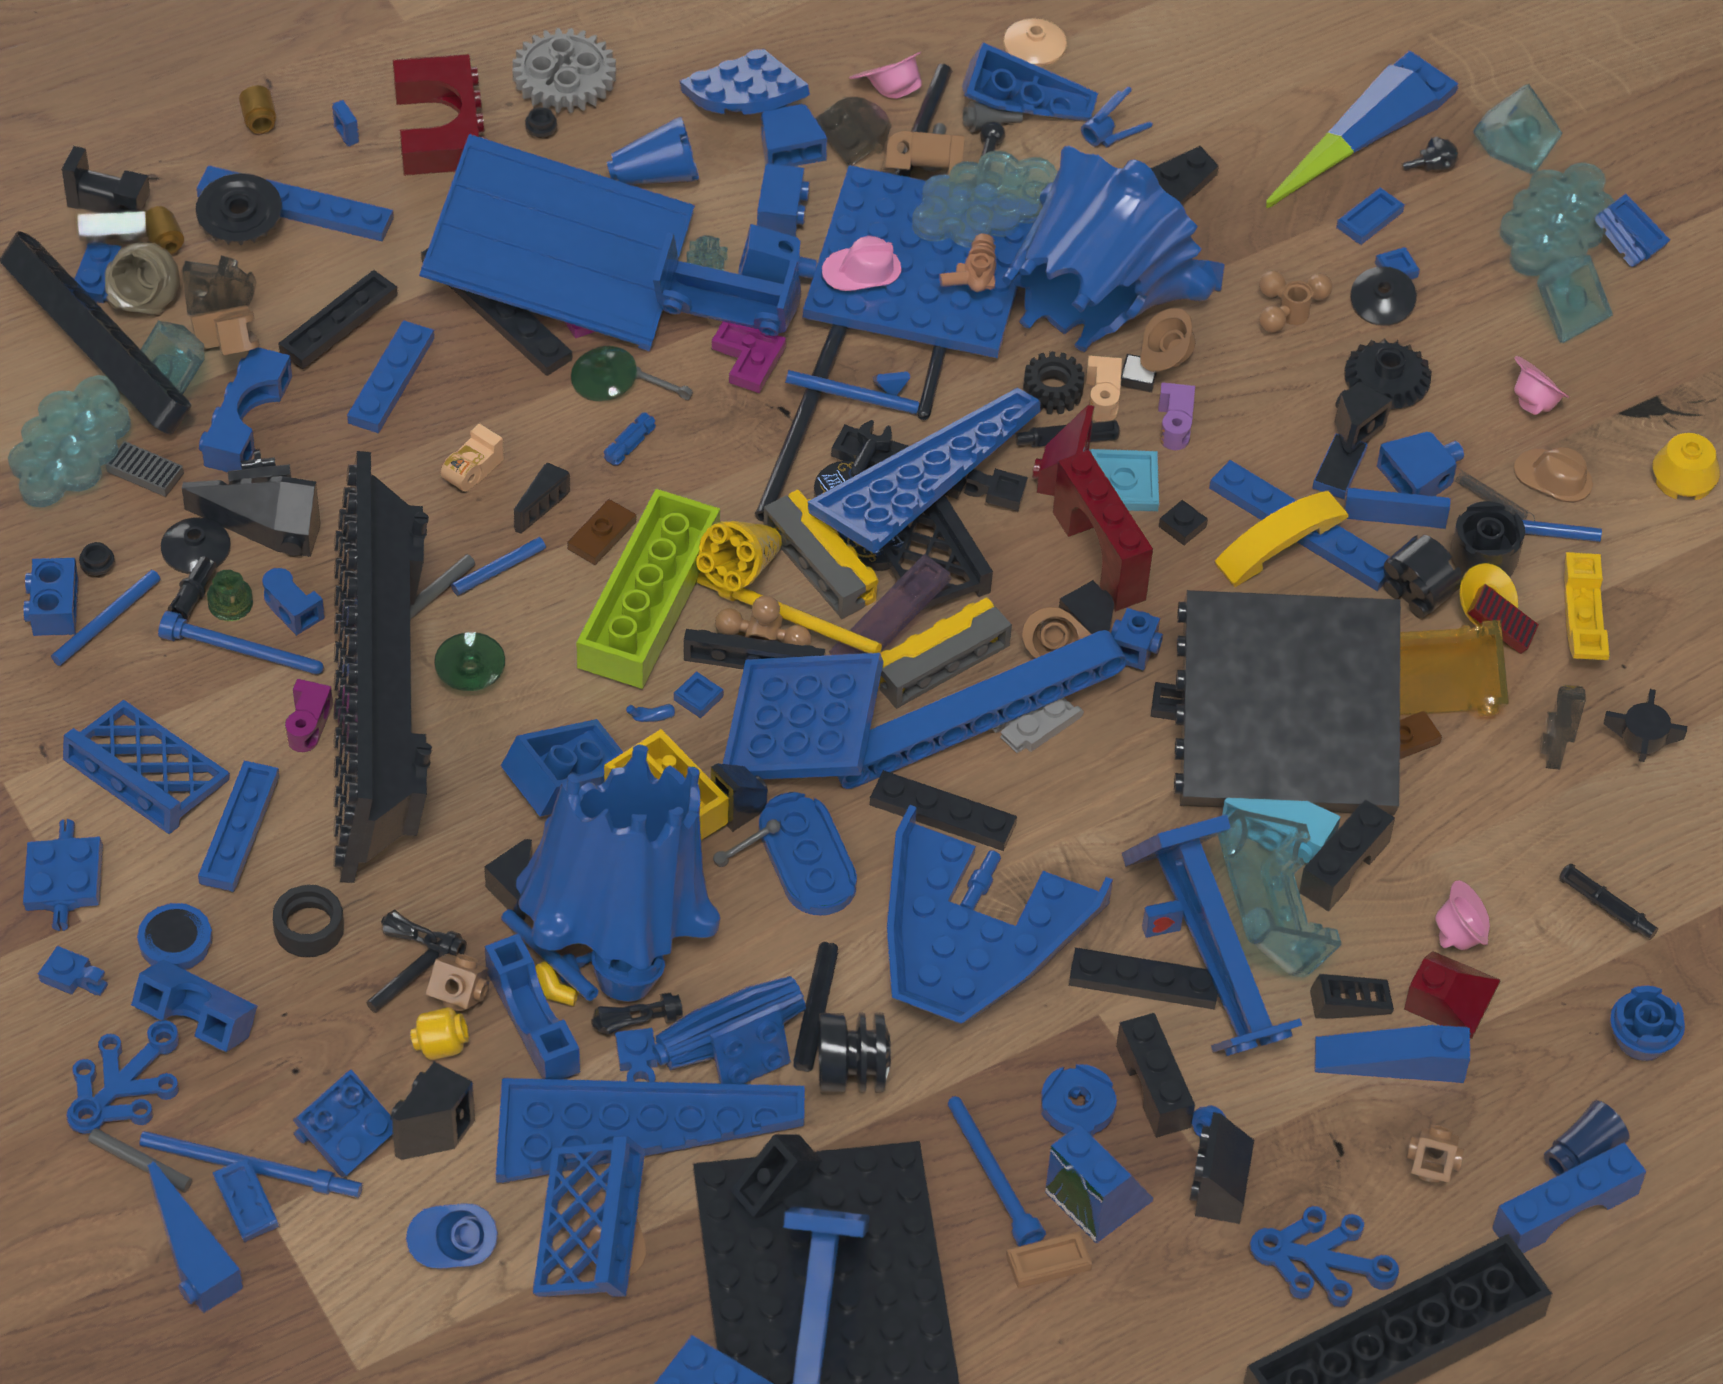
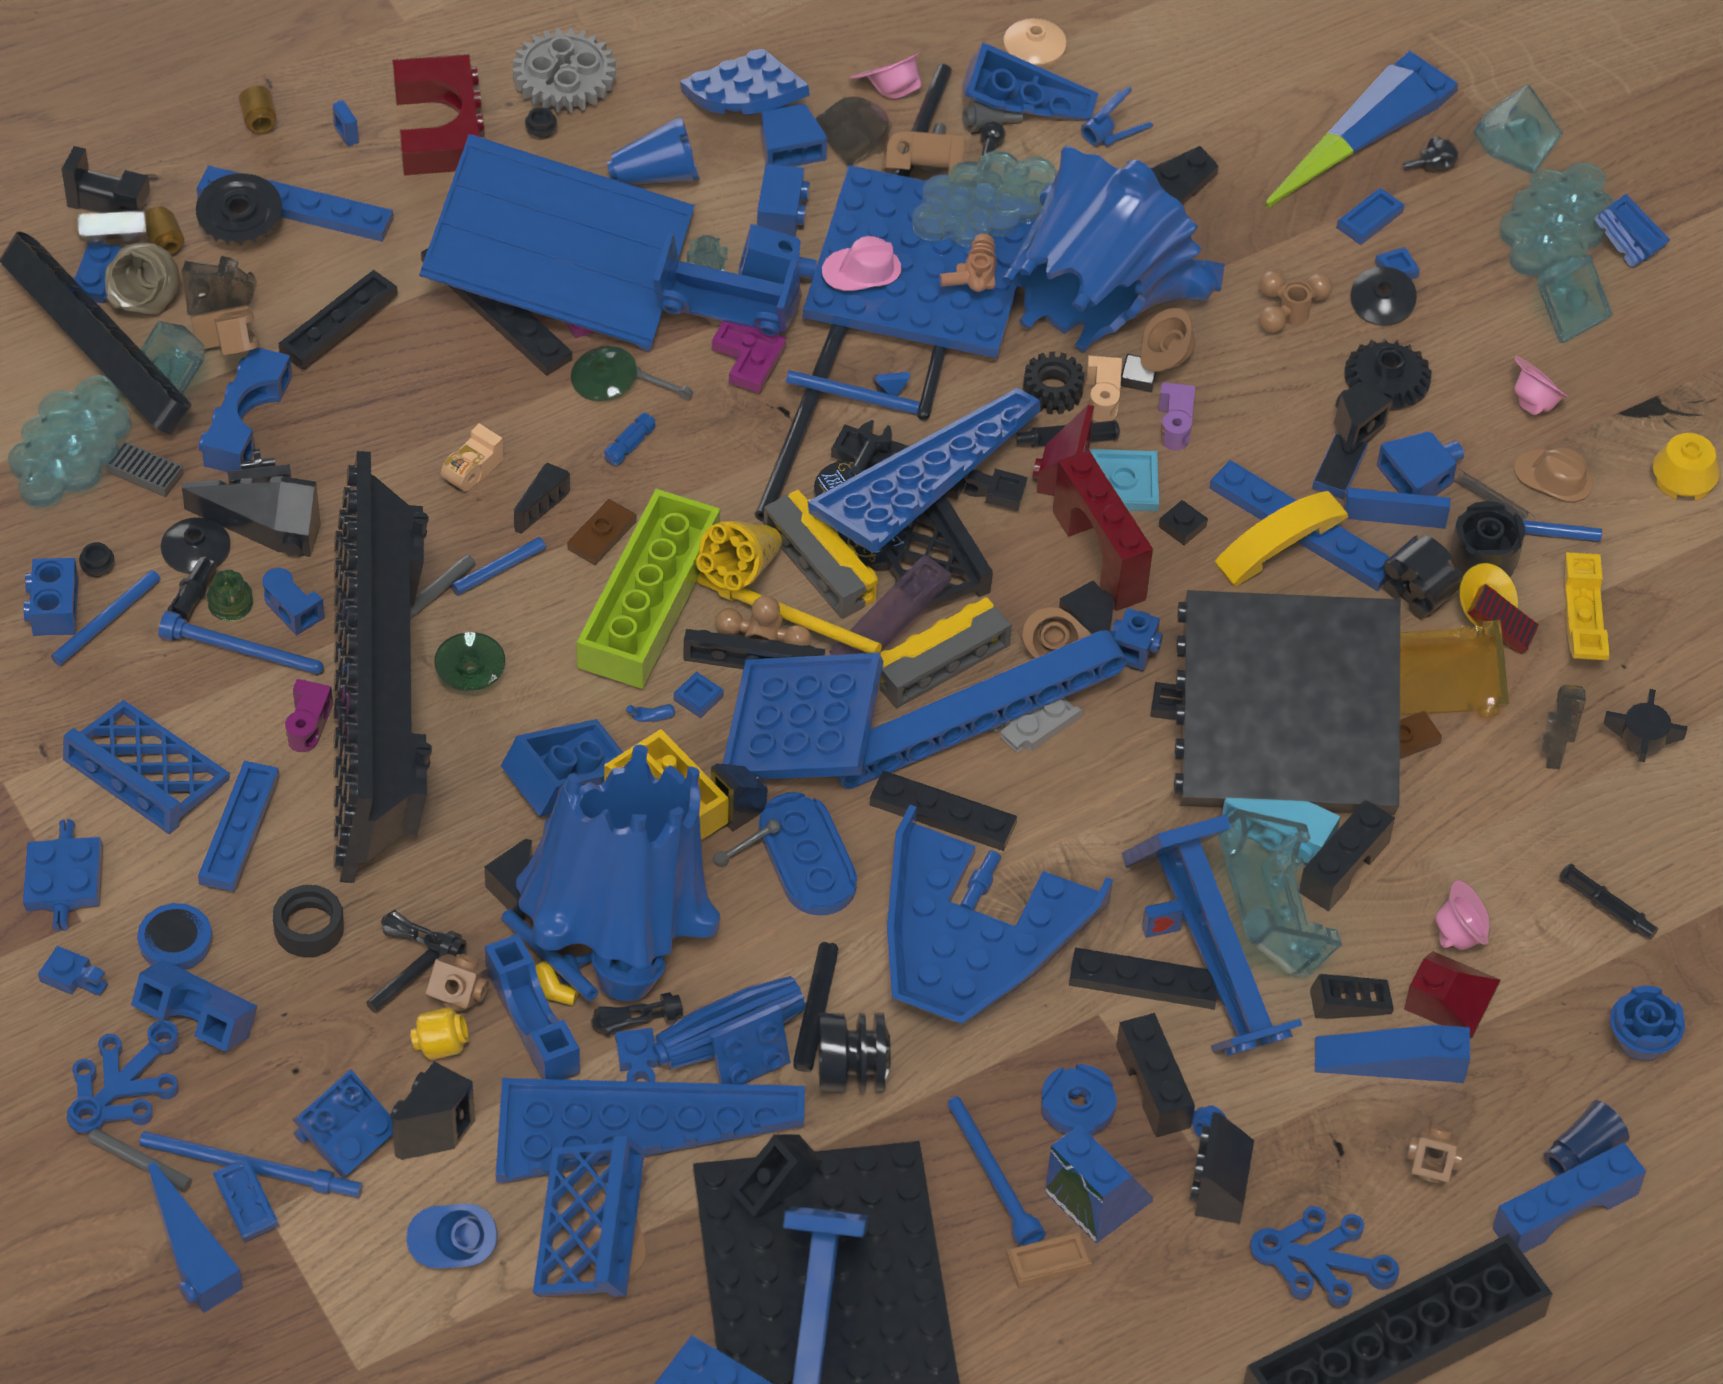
(390, 376): blue plate -> none

